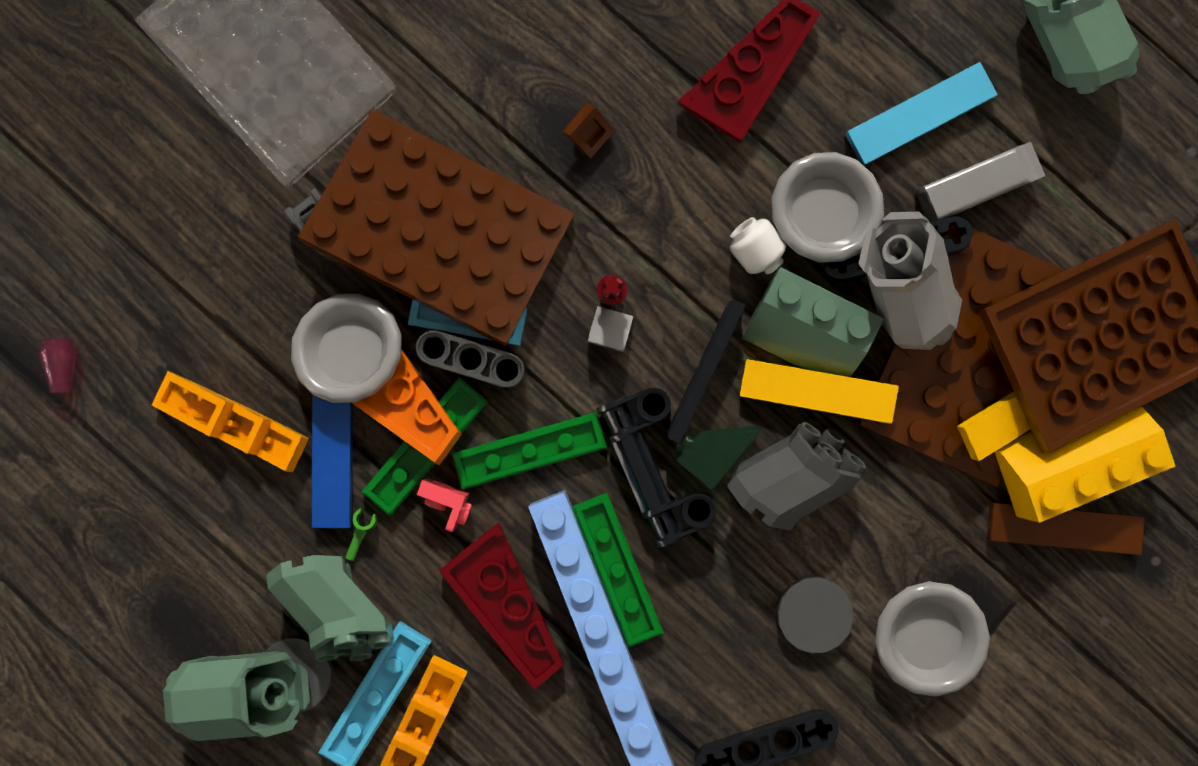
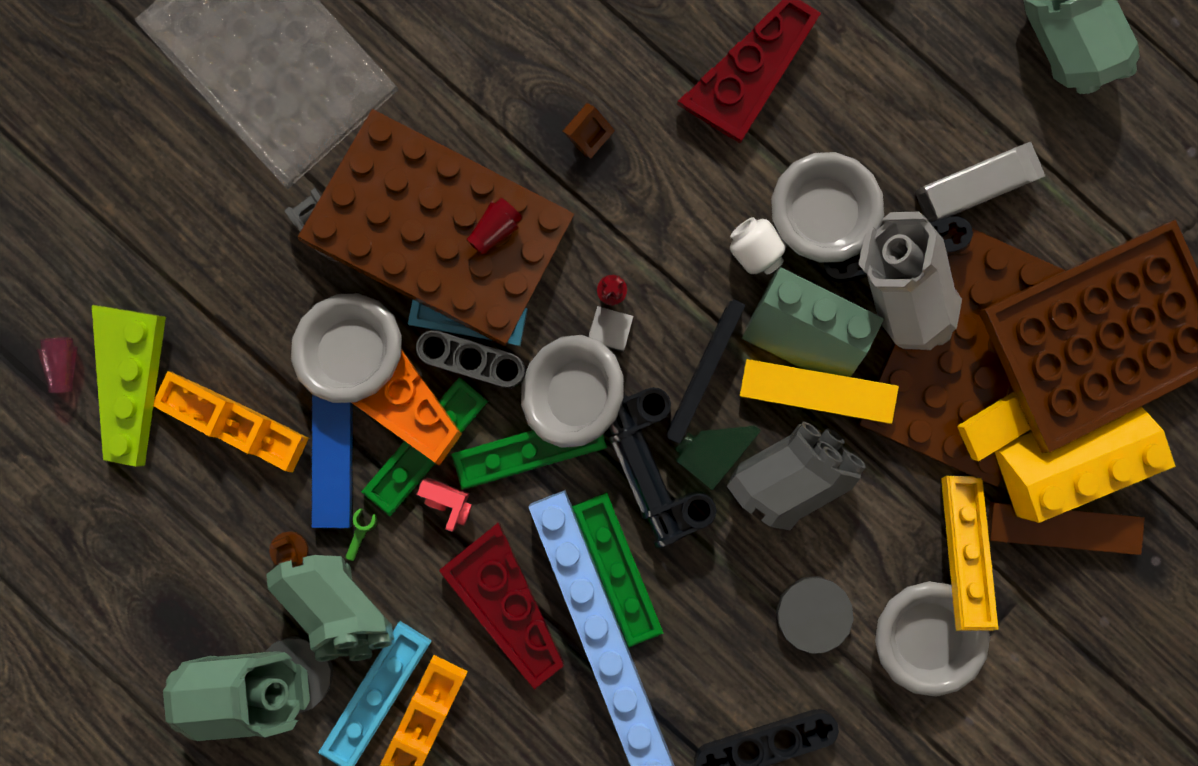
(127, 374): none -> lime wing
(288, 547): none -> reddish brown plate
(495, 225): none -> dark red cone
(572, 391): none -> light grey piece
(921, 114): medium azure tile -> none
(969, 554): none -> yellow tile

